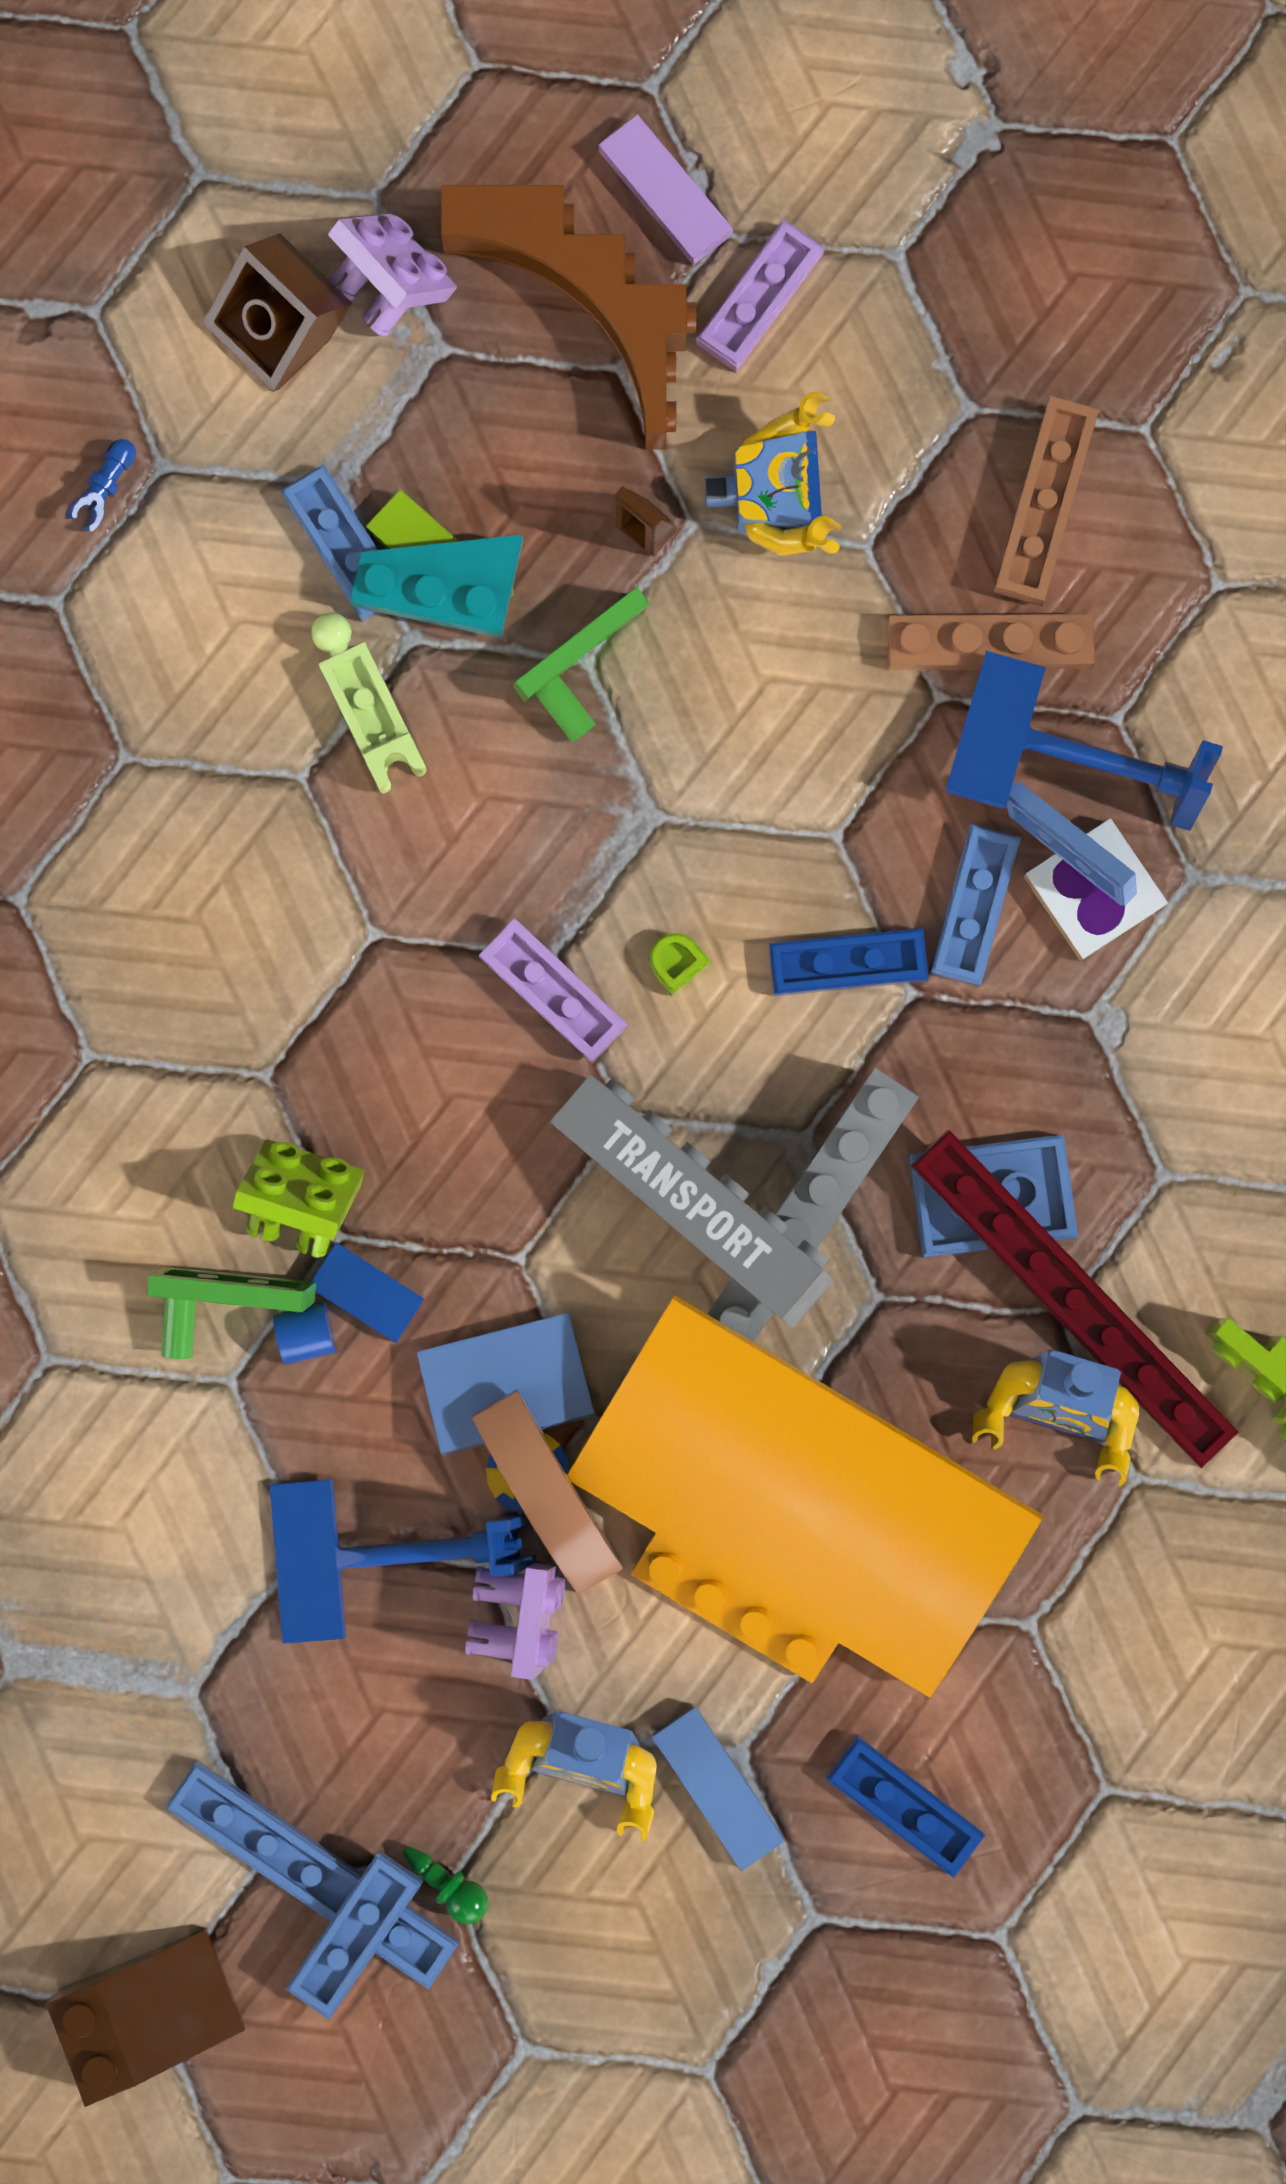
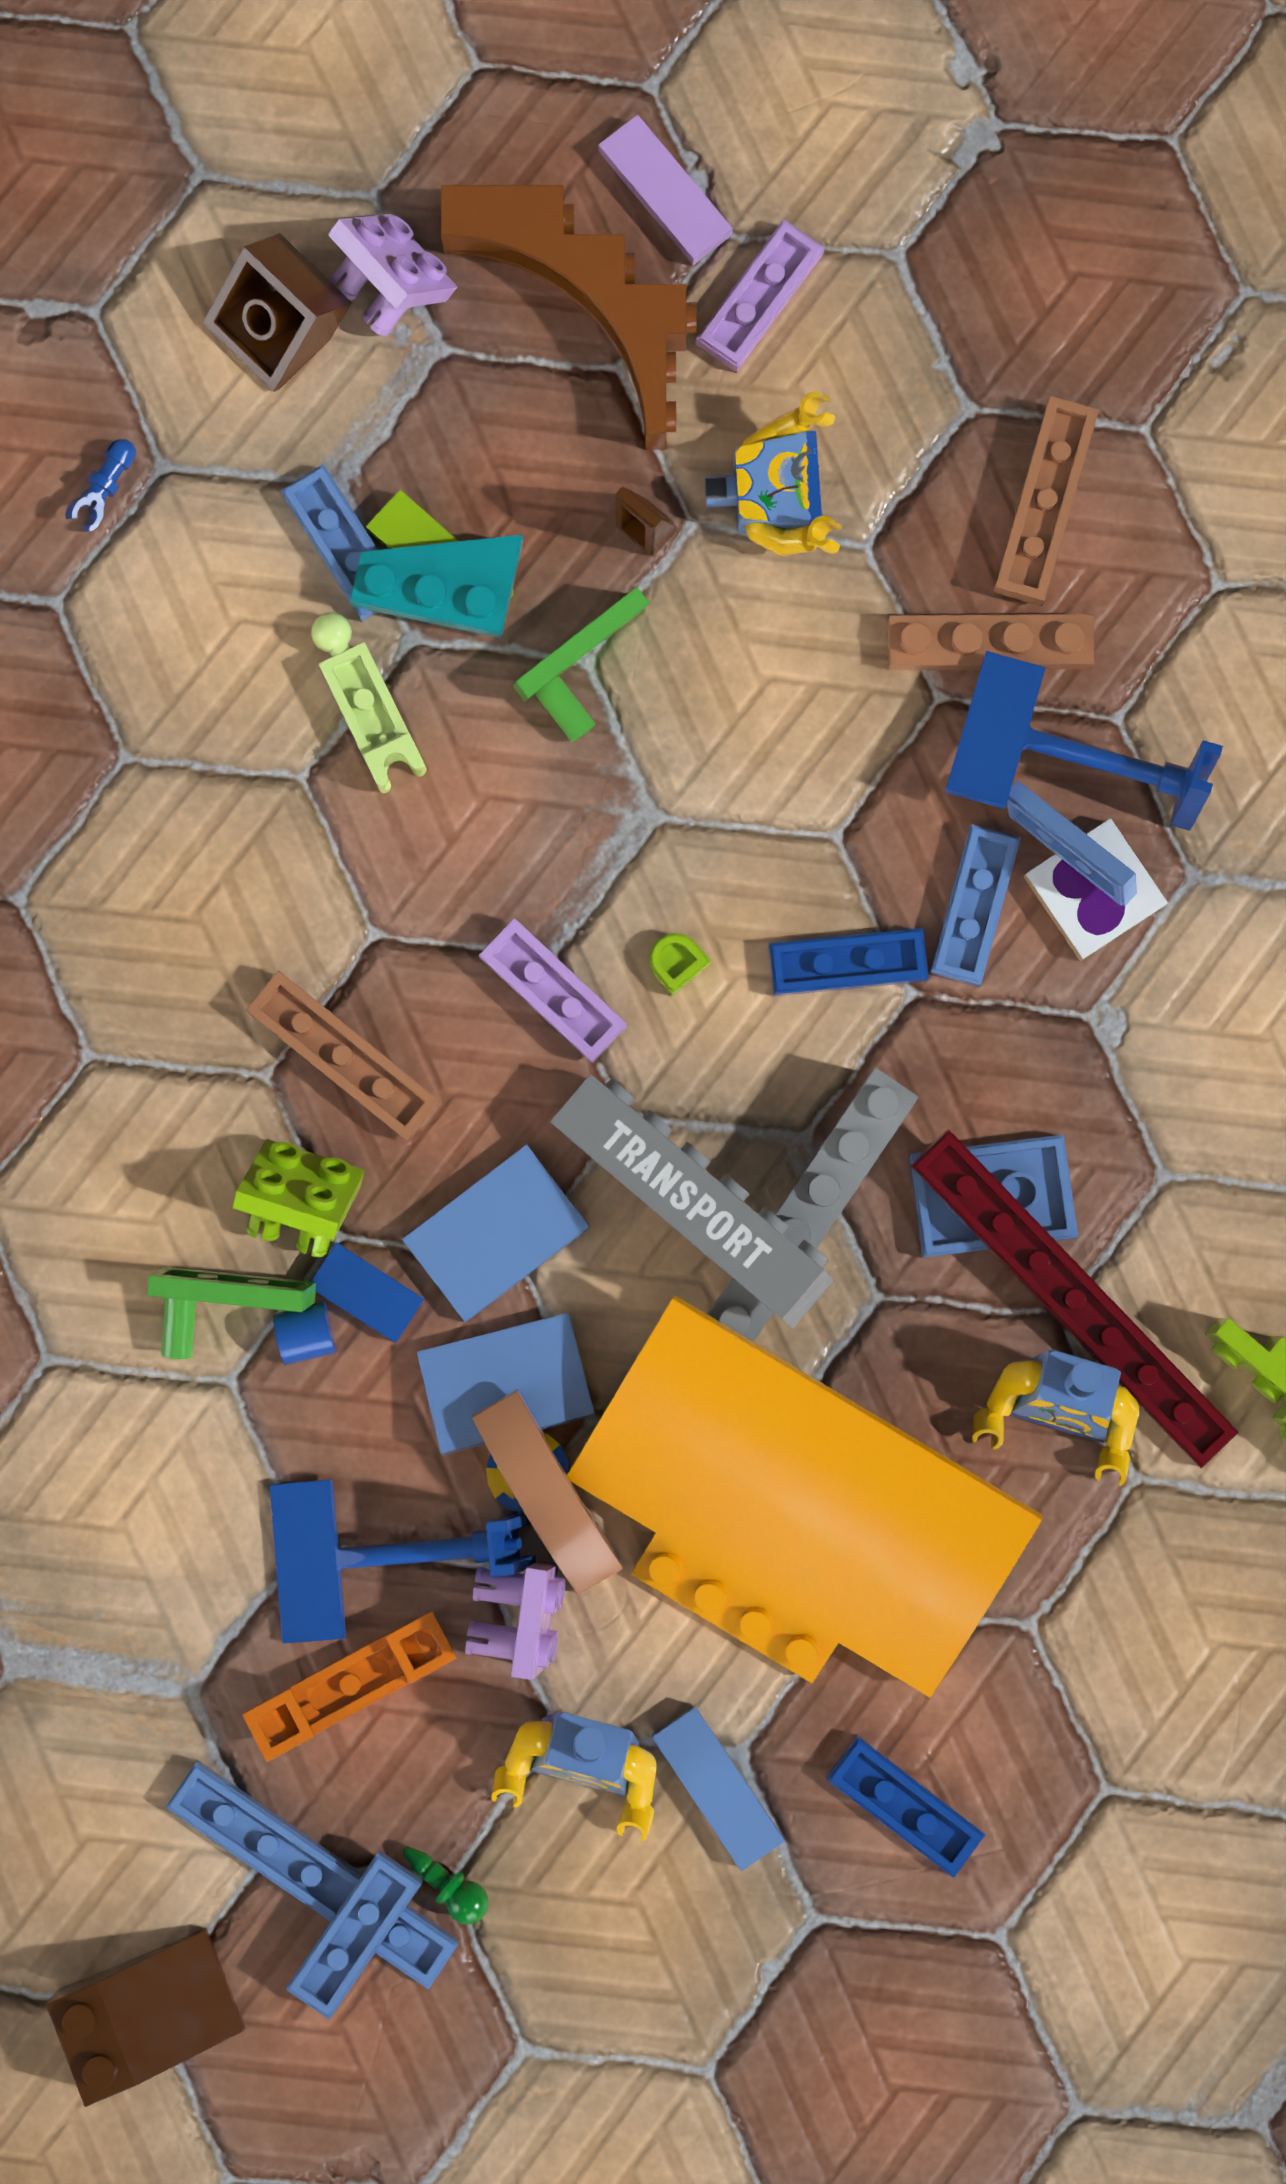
(343, 1056): none -> nougat plate
(348, 1685): none -> orange slope
(496, 1233): none -> medium blue tile

